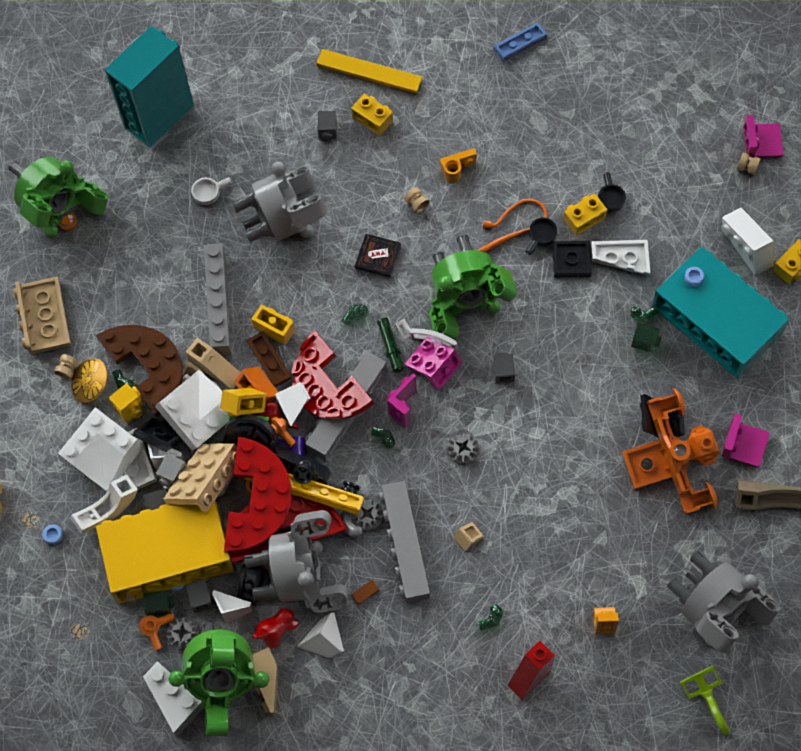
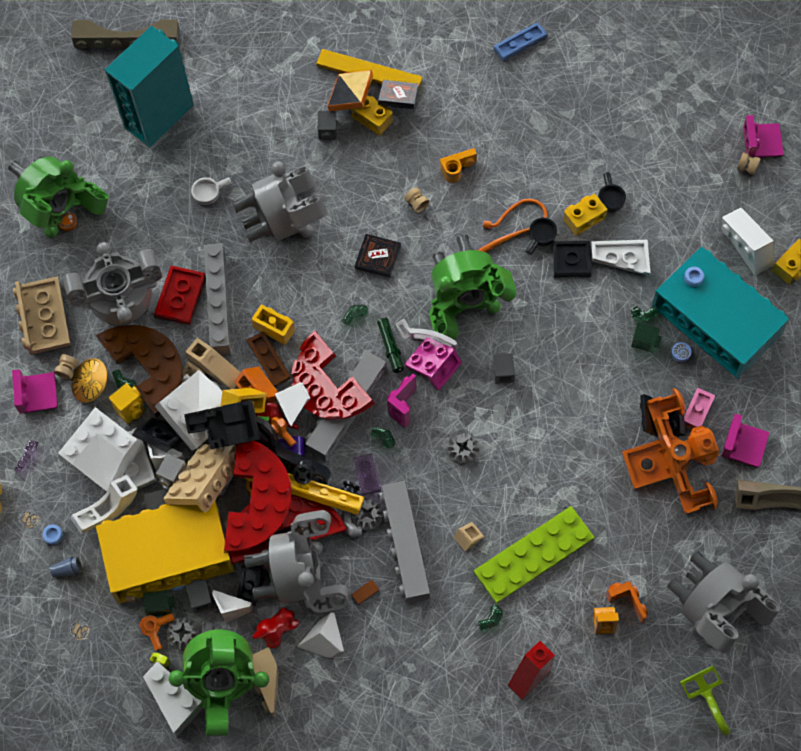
(29, 451): none -> clear purple piece
(34, 392): none -> dark pink bracket
(67, 567): none -> sand blue cone
(90, 35): none -> dark tan arch
(115, 286): none -> light grey piece
(163, 660): none -> neon yellow tile
(180, 295): none -> red tile
(225, 424): none -> black plate
(350, 90): none -> tile
(367, 474): none -> clear purple plate
(398, 94): none -> tile
(533, 555): none -> lime plate
(620, 590): none -> orange bracket
(681, 352): none -> light blue tile
(698, 408): none -> bright pink plate

